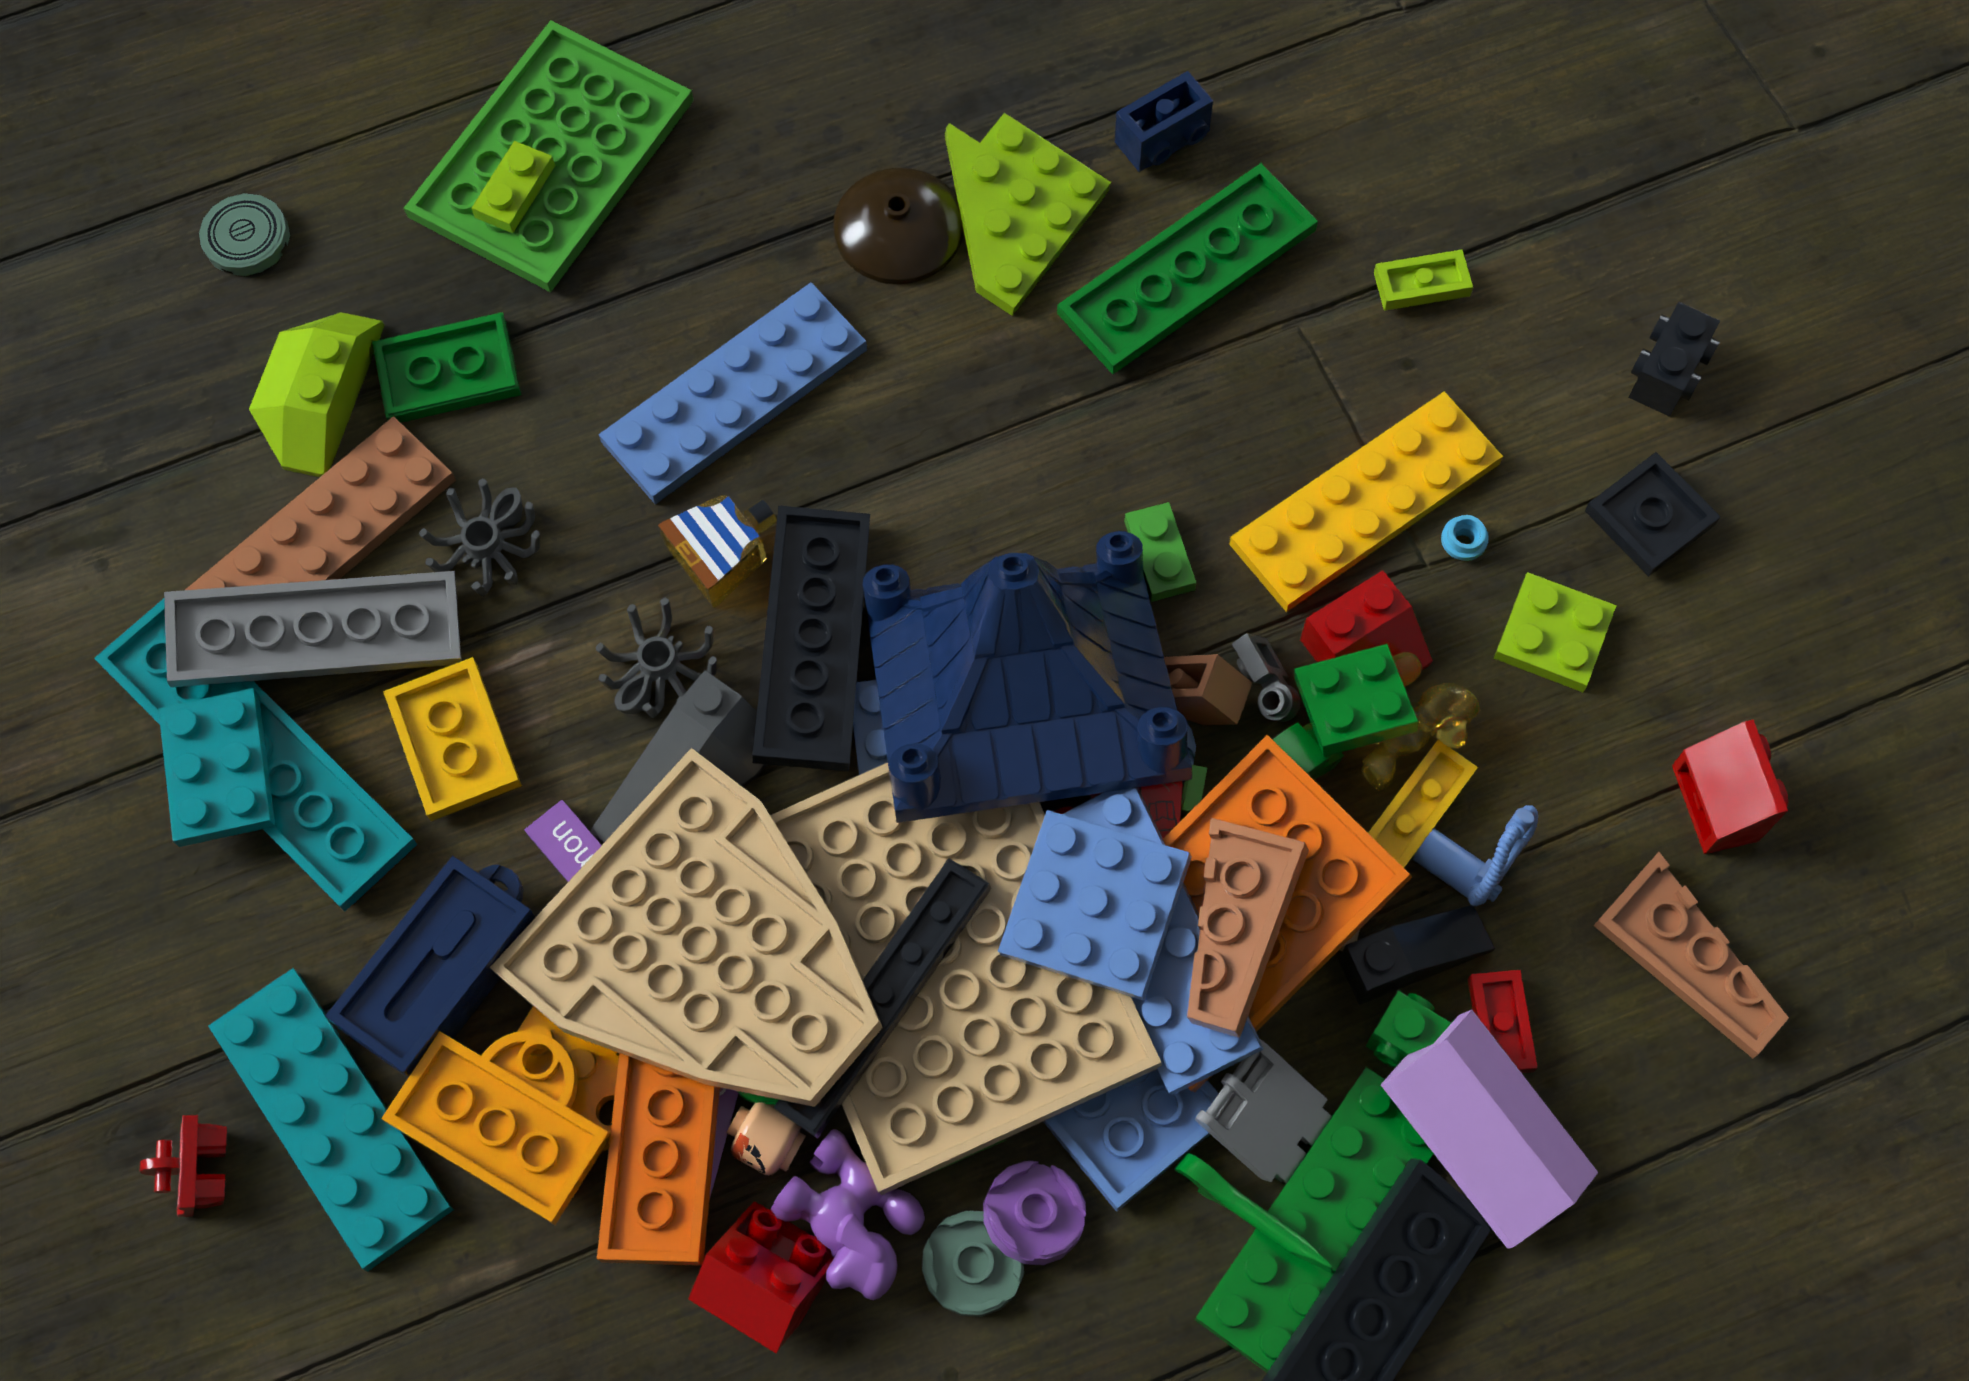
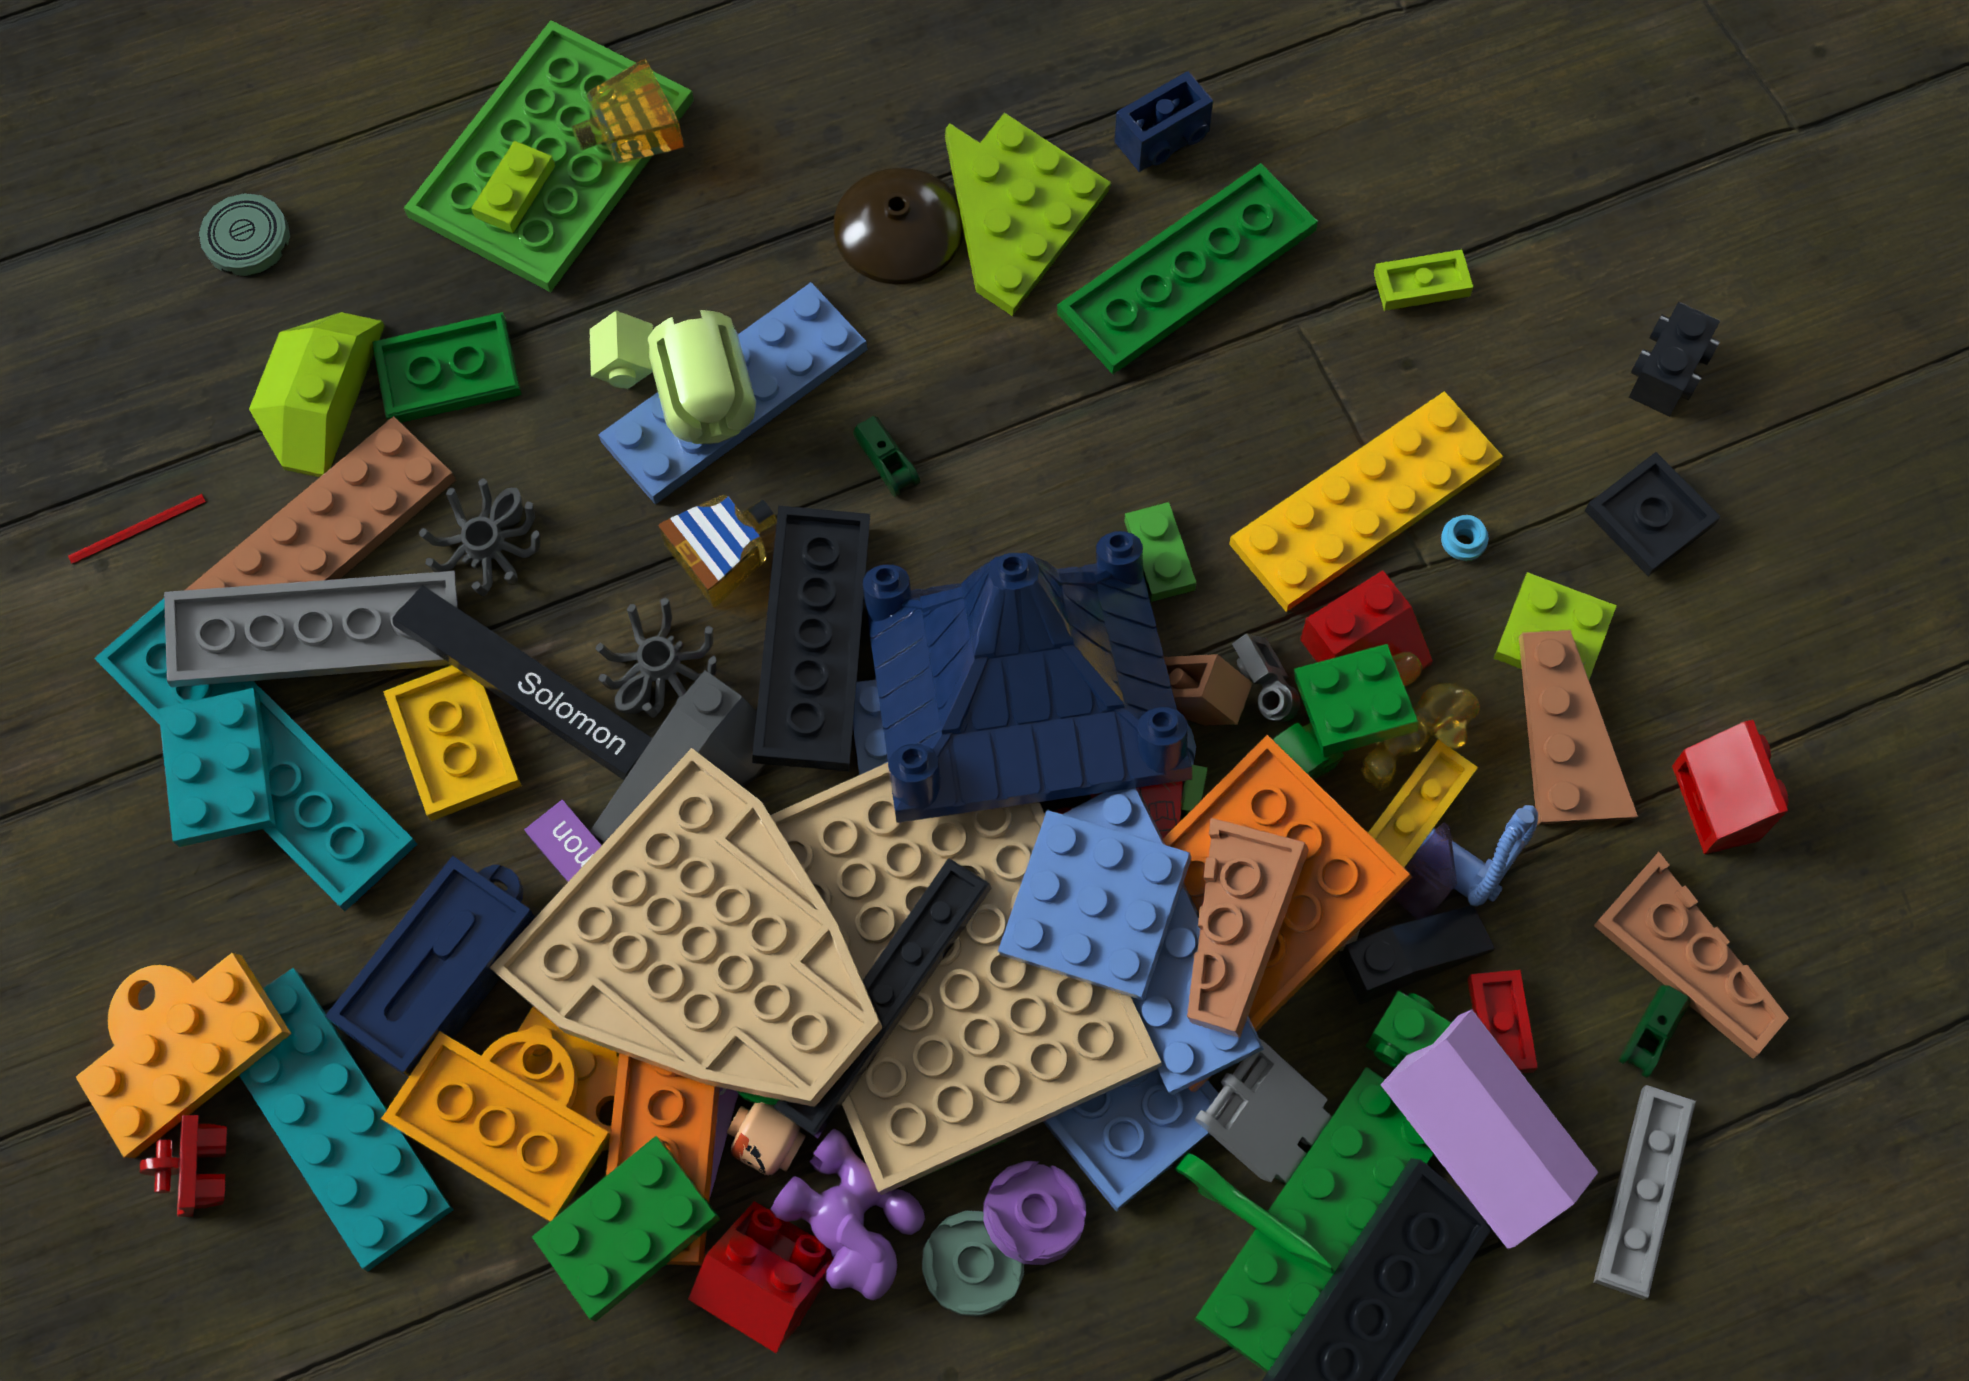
(137, 528): none -> red piece
(177, 1048): none -> light orange plate
(522, 681): none -> black tile
(620, 350): none -> yellowish green brick
(625, 1228): none -> green plate
(630, 116): none -> clear yellow torso
(702, 378): none -> yellowish green cylinder
(885, 453): none -> dark green bar
(1431, 874): none -> clear purple tile
(1568, 742): none -> nougat wing
(1644, 1192): none -> light grey tile
(1656, 1025): none -> dark green bar

